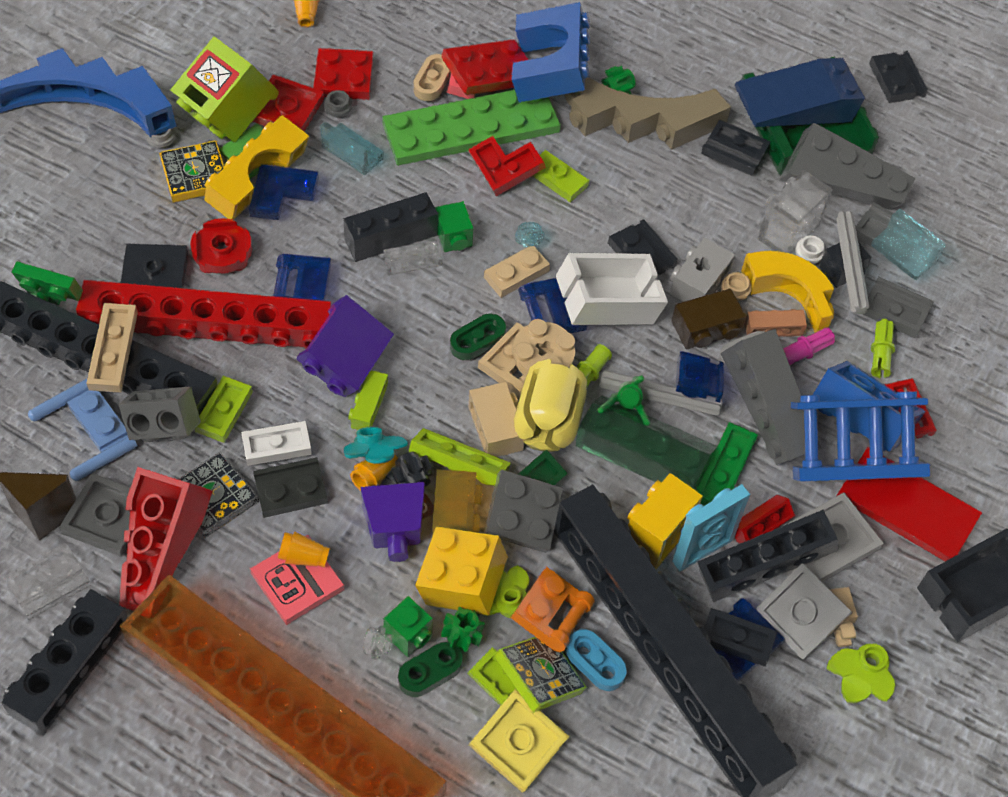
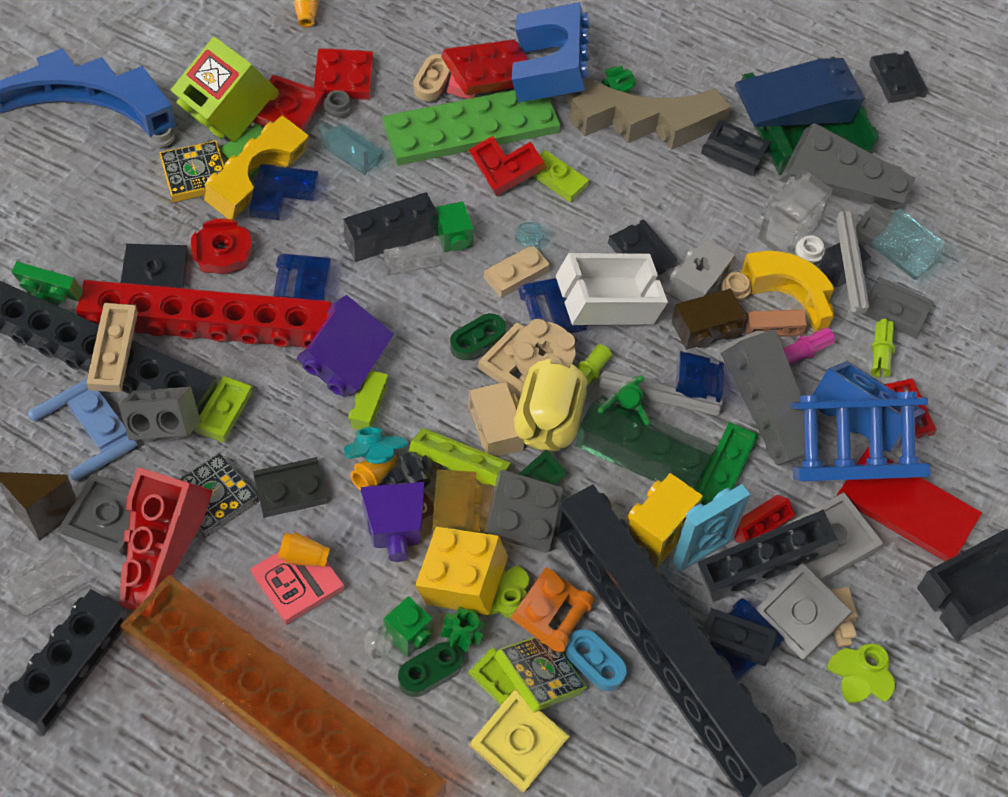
(276, 443): white plate -> none

